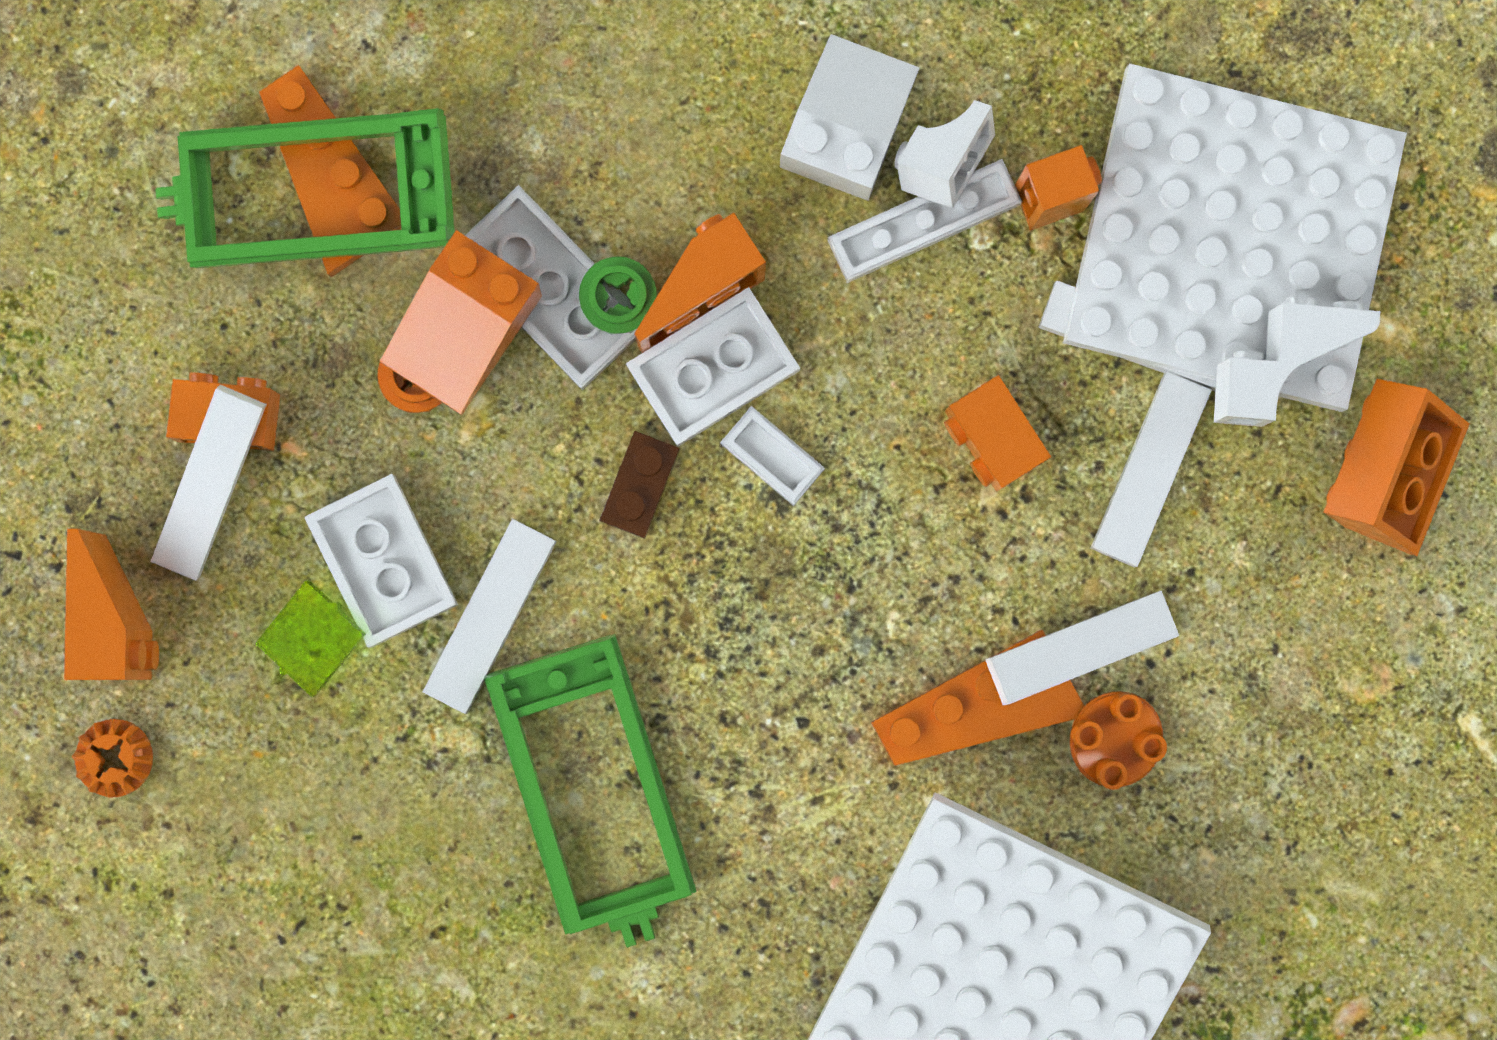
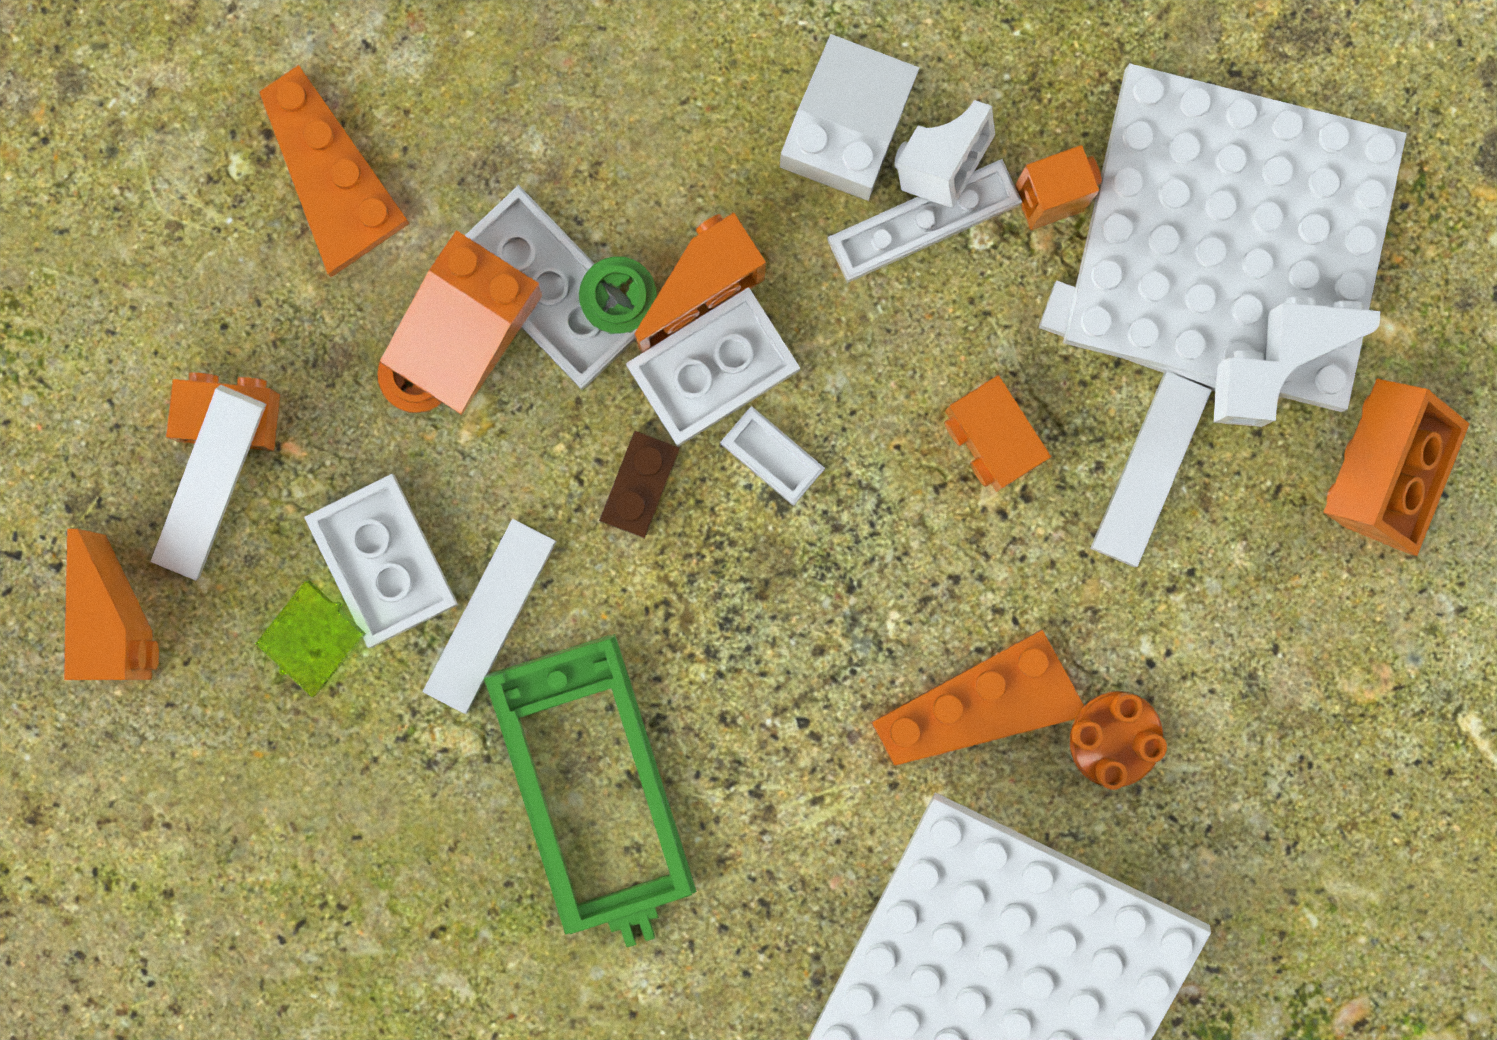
(135, 753): orange gear -> none
(421, 176): bright green animal -> none
(1081, 648): white tile -> none

